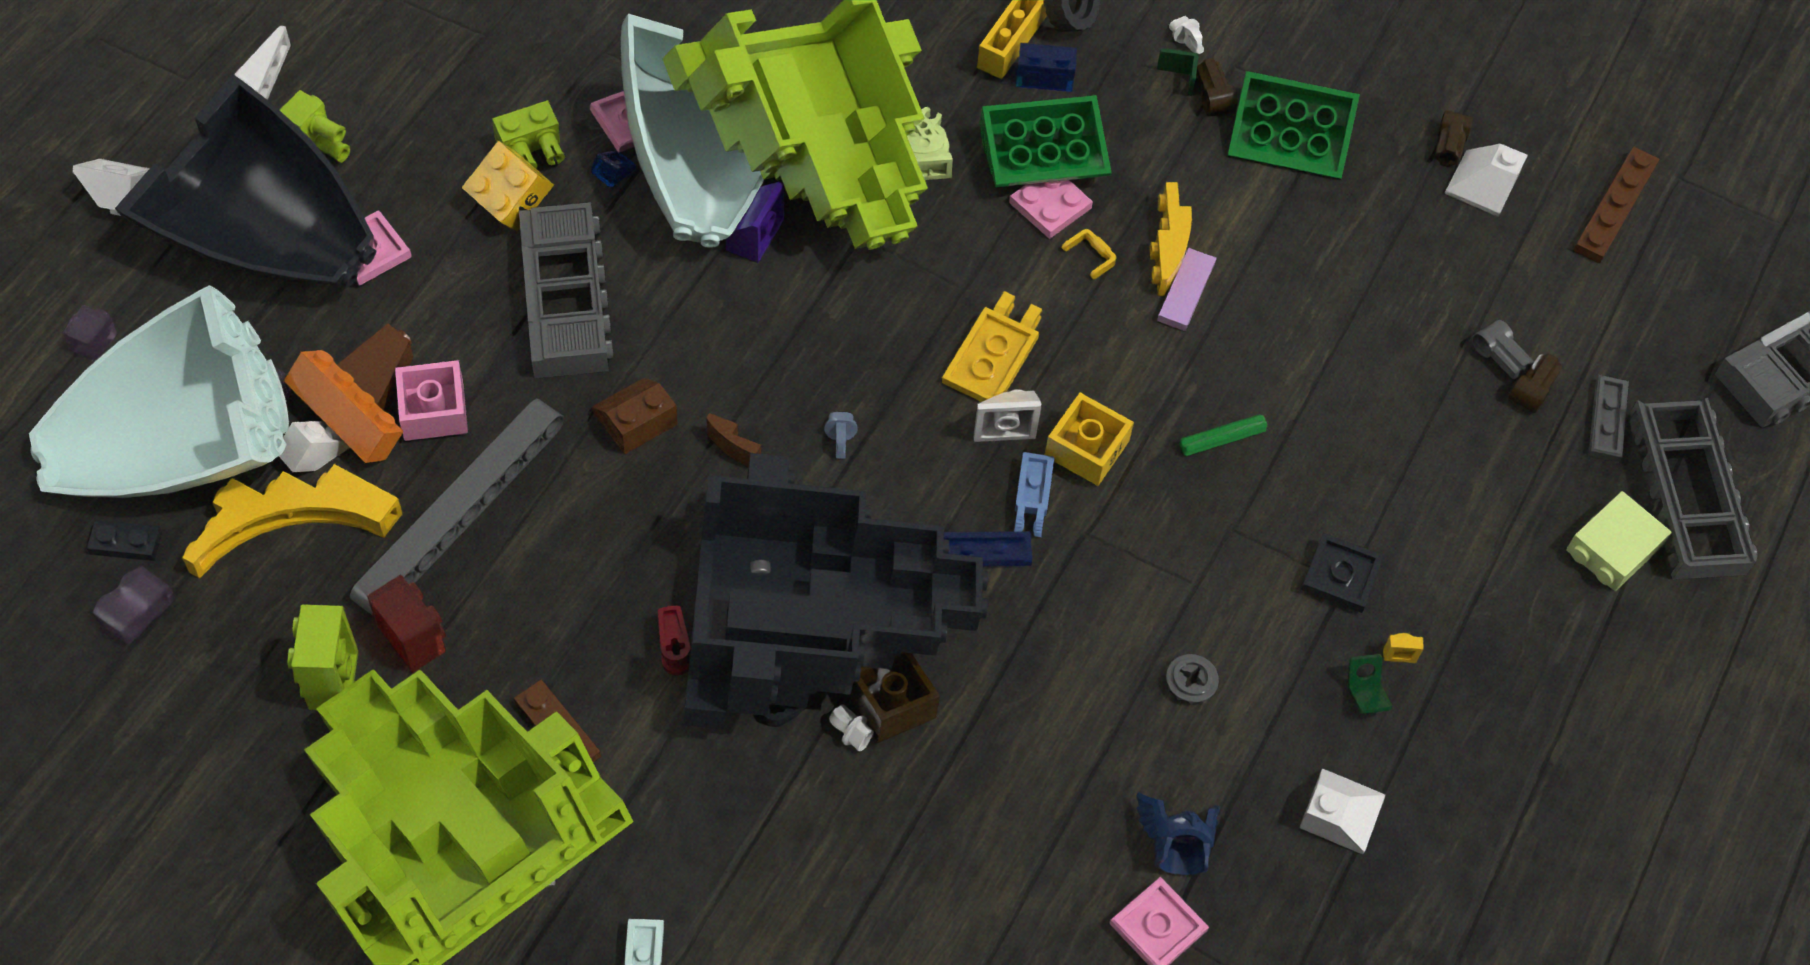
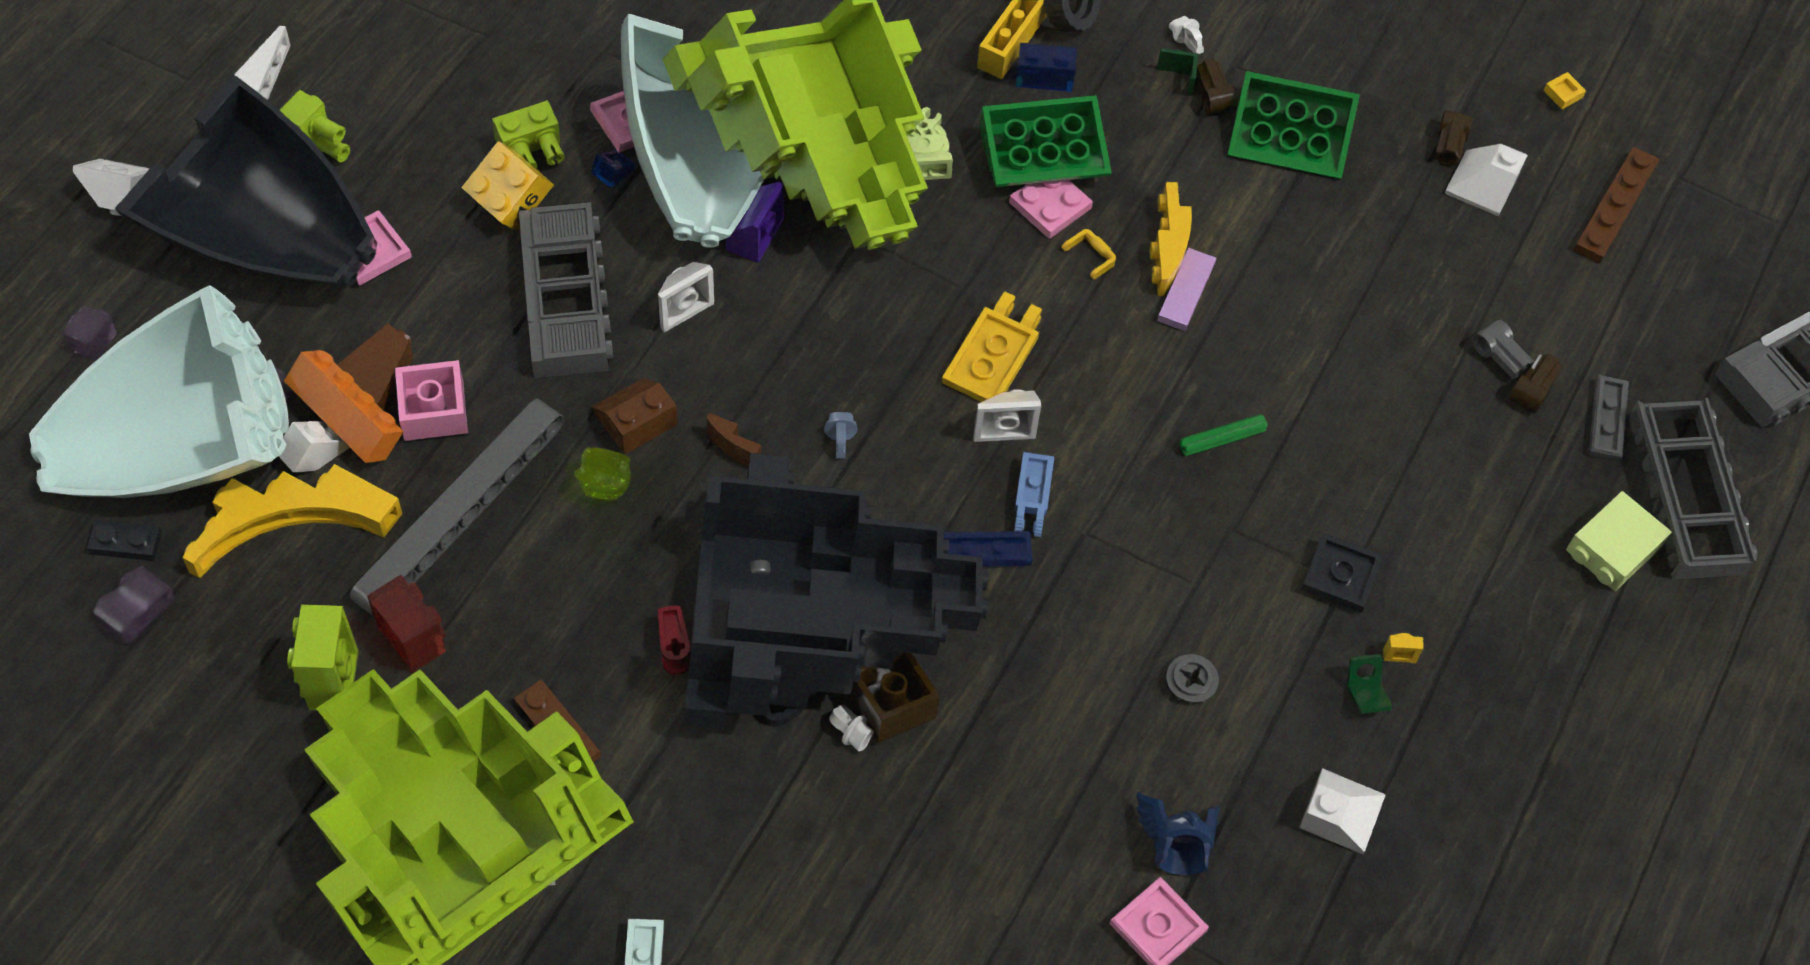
(603, 474): none -> clear neon green helmet
(685, 294): none -> white slope
(1089, 439): yellow brick -> none
(1564, 90): none -> yellow plate

